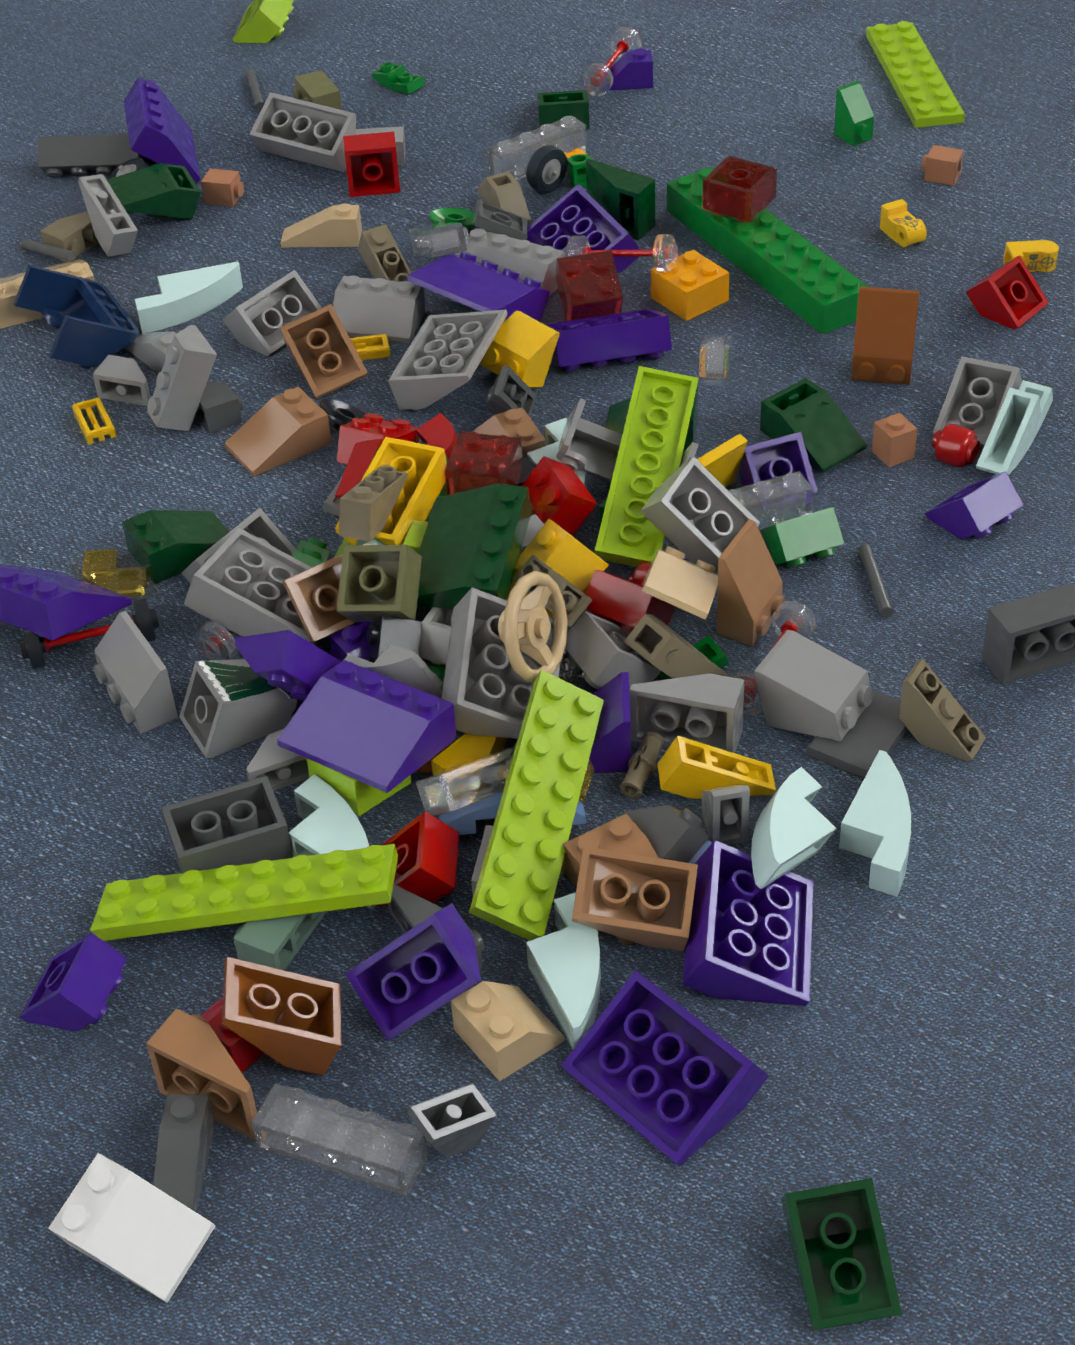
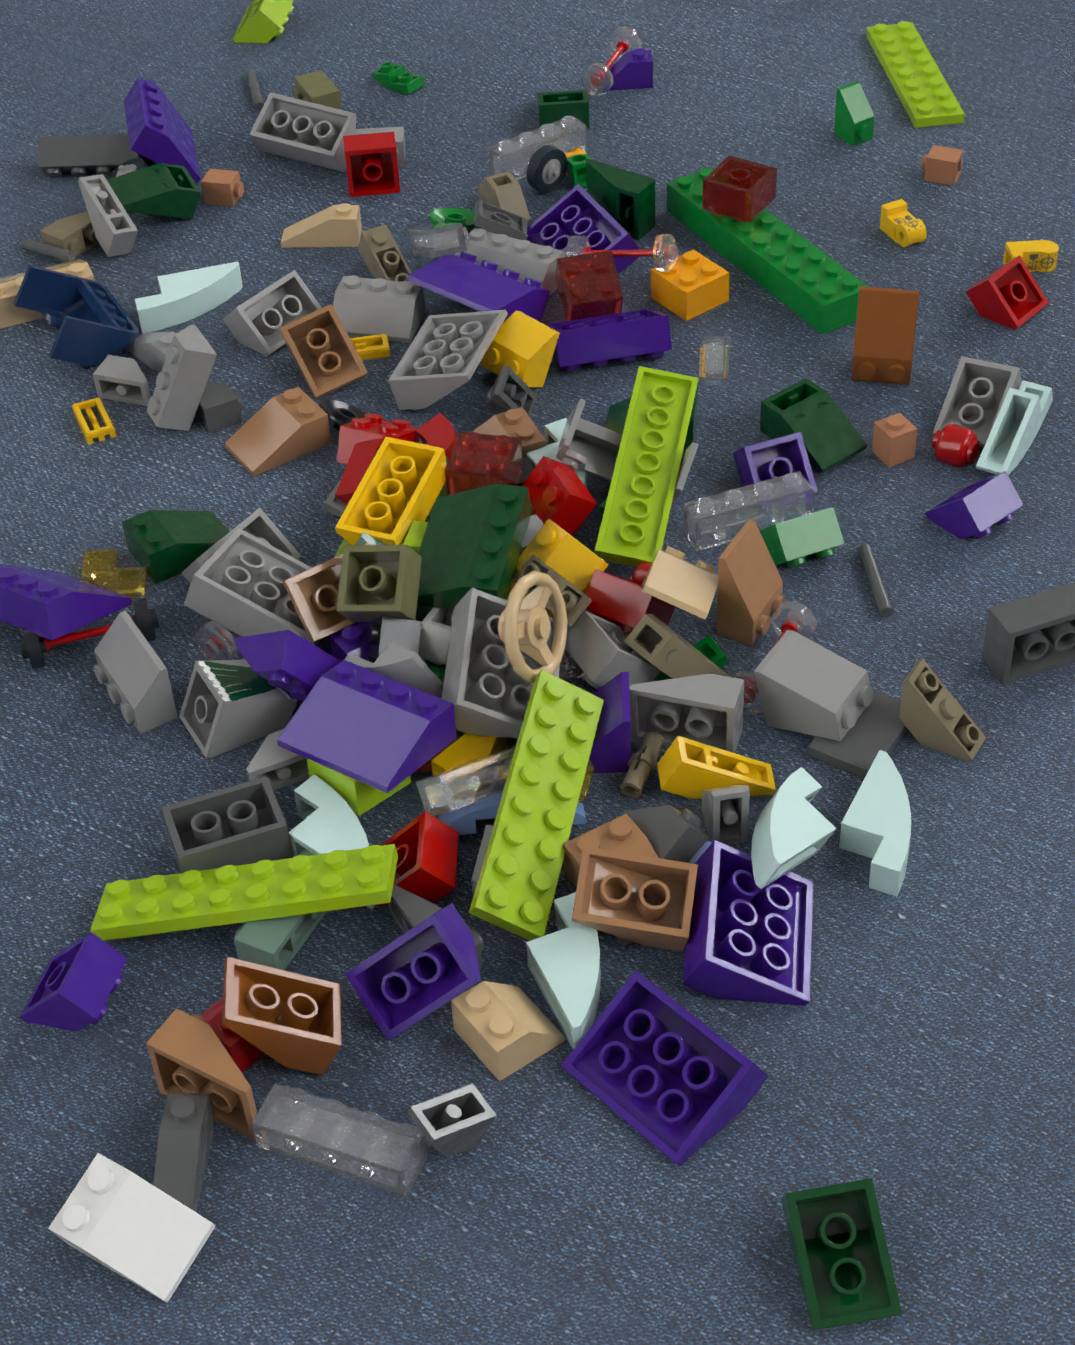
(312, 552): green slope -> none
(369, 503): dark tan slope -> none
(696, 513): light grey slope -> none
(725, 460): yellow tile -> none

